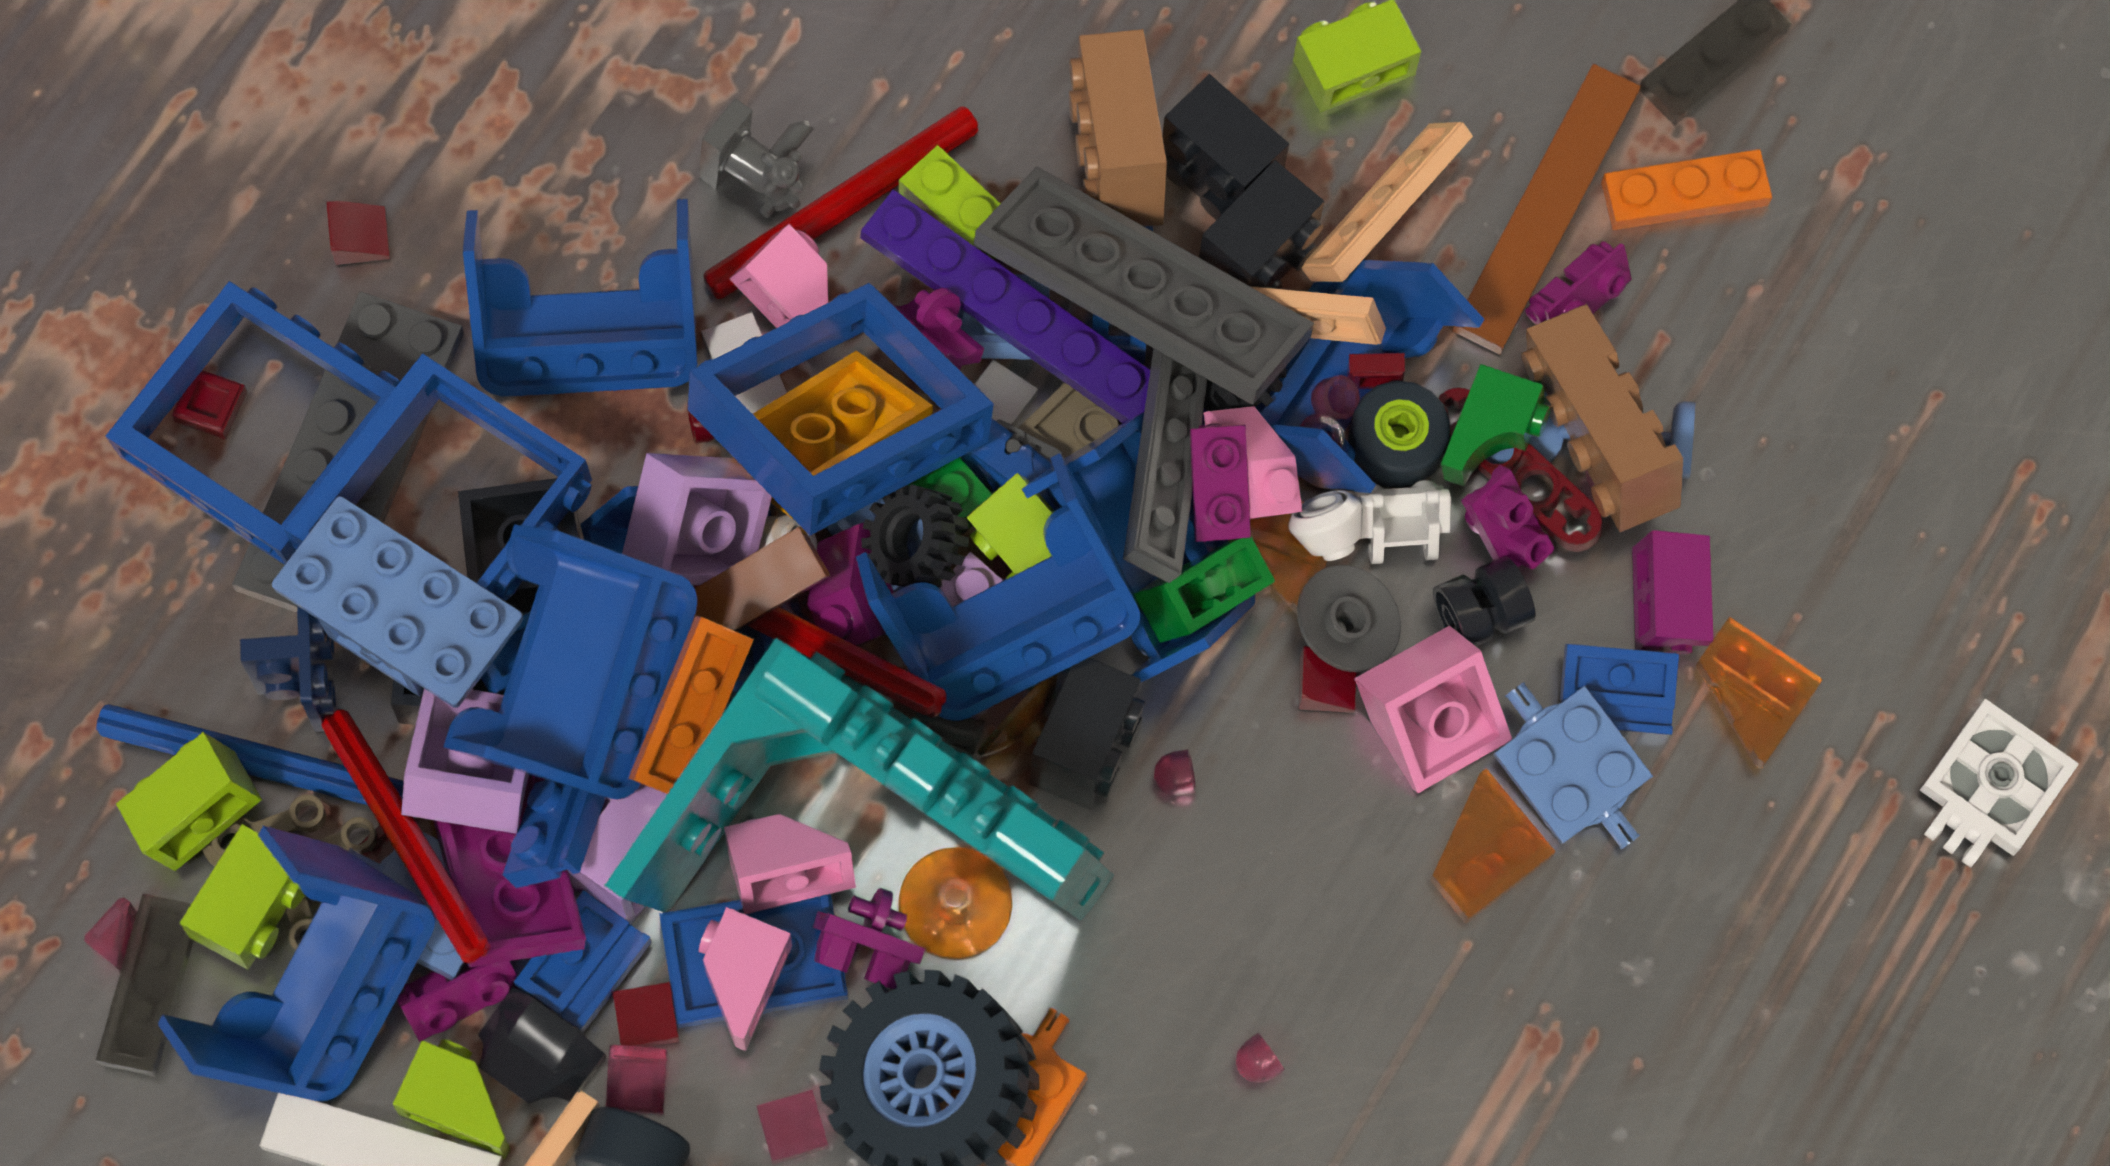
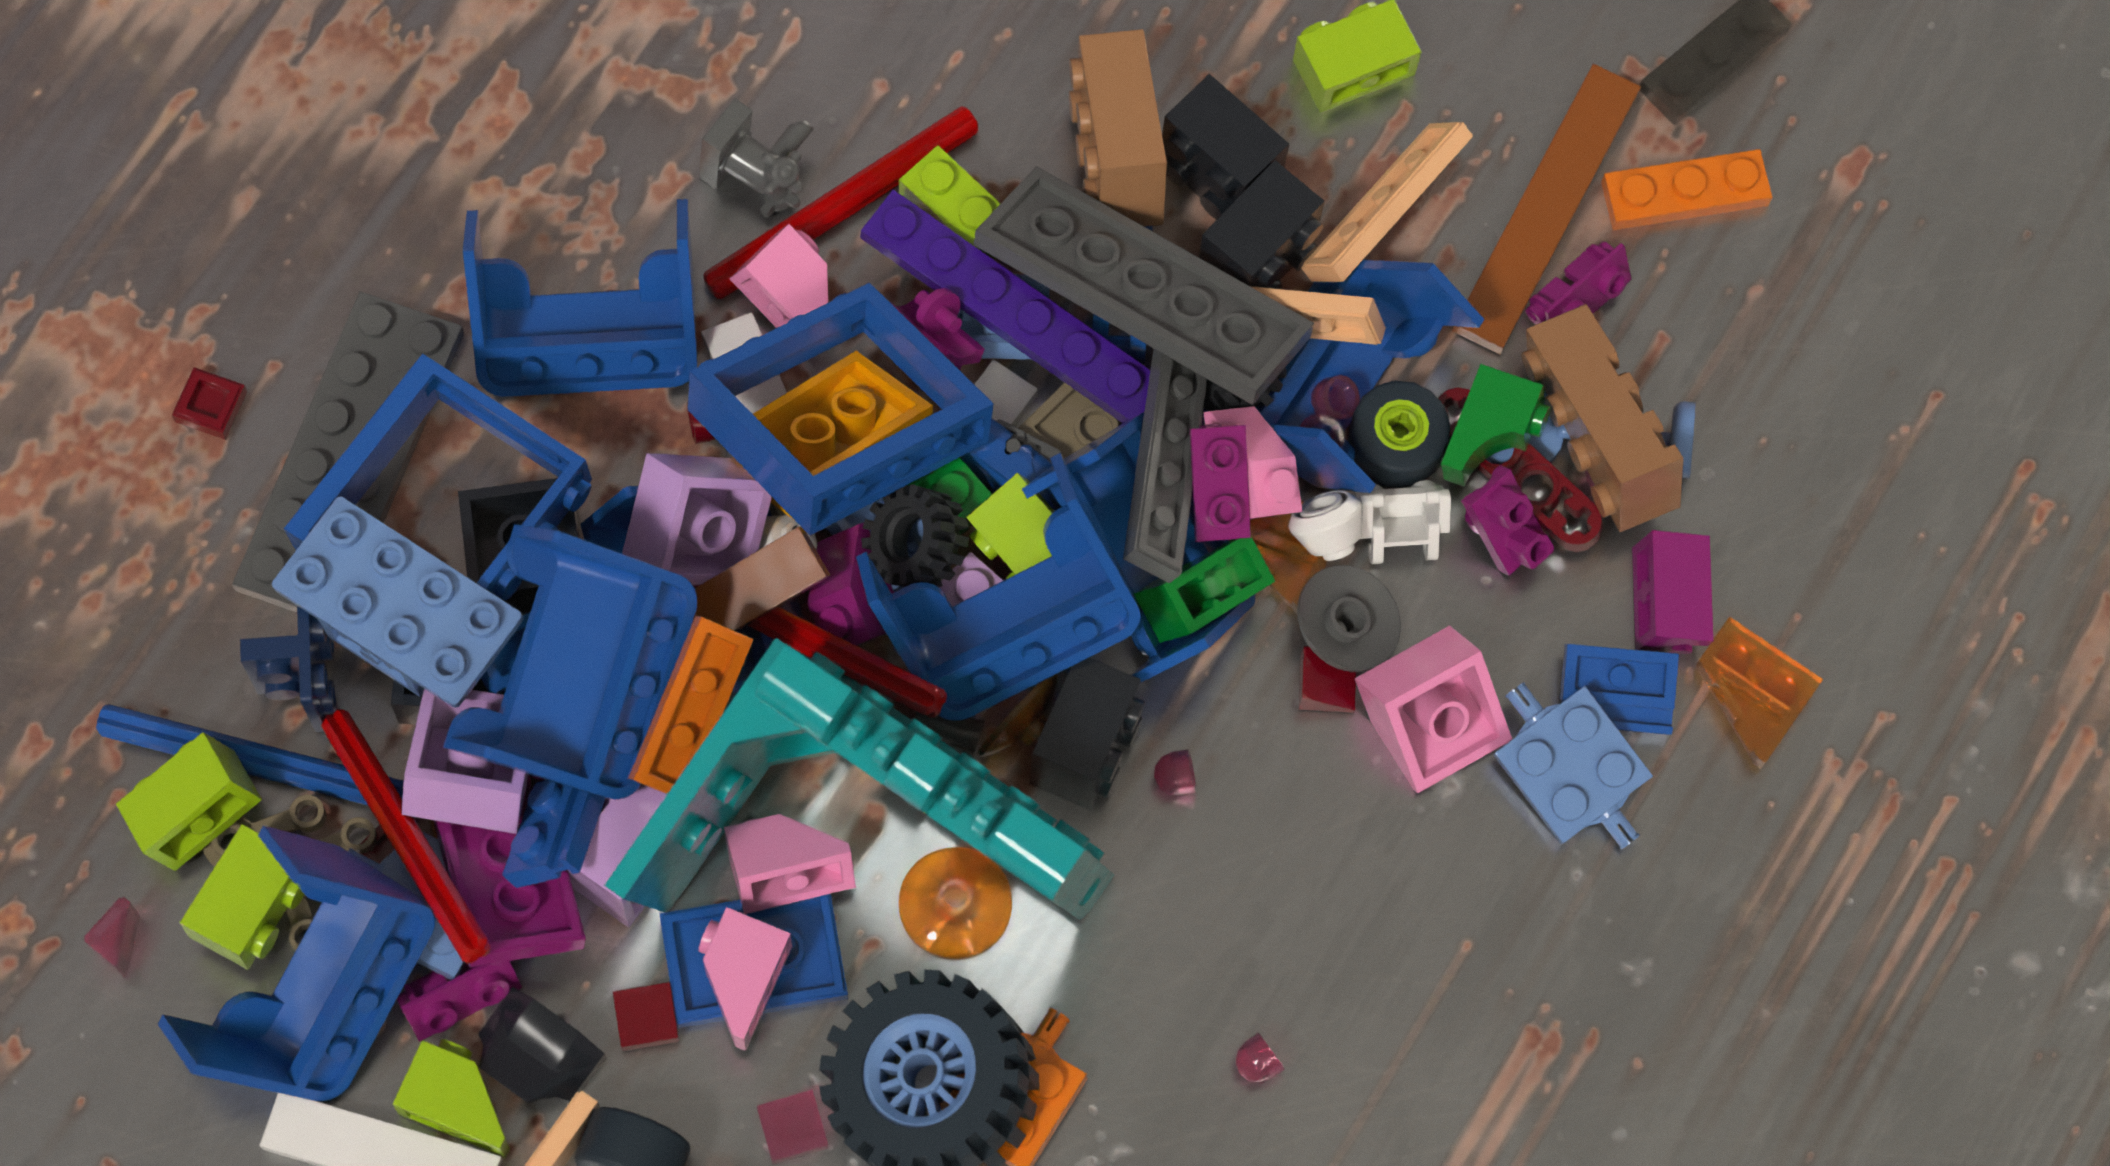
(146, 987): clear smoke plate -> none
(153, 403): blue window -> none
(357, 232): dark red slope -> none
(582, 981): blue plate -> none
(637, 1079): clear pink slope -> none
(841, 936): magenta hips -> none
(1375, 369): dark red tile -> none
(1488, 850): clear orange wing -> none
(1502, 597): black wheel -> none
(1994, 783): white piece -> none

